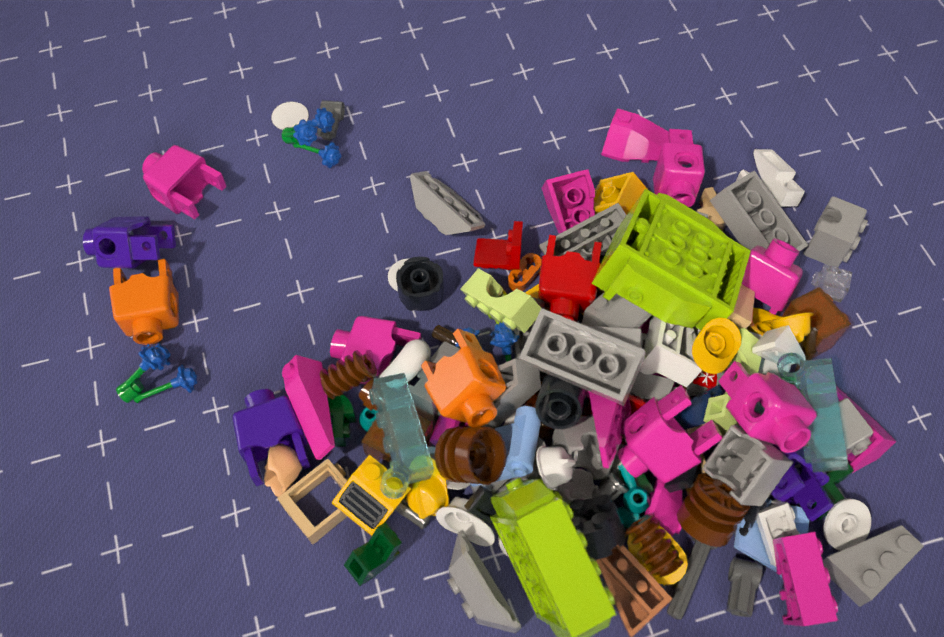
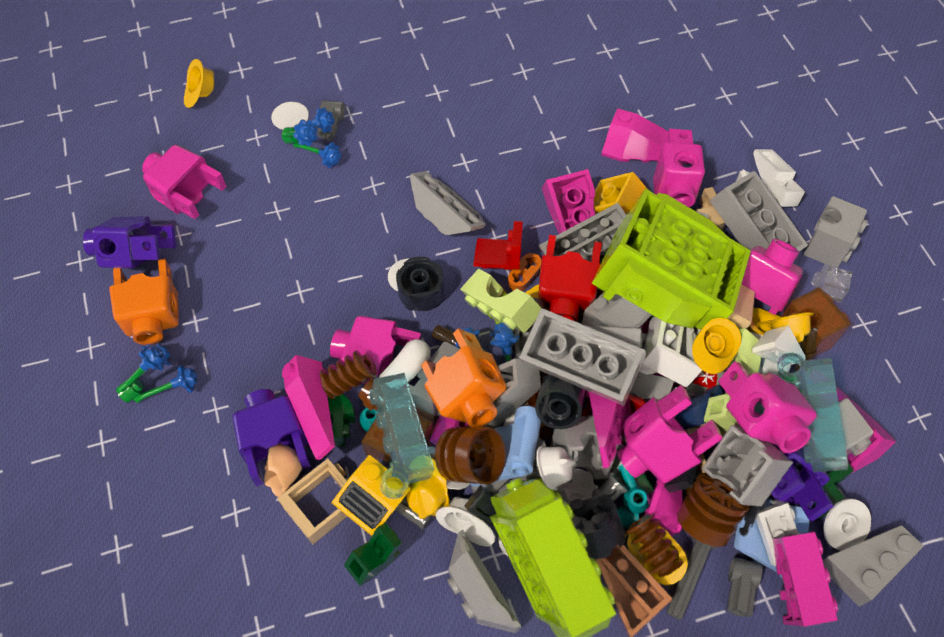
(199, 83): none -> yellow piece

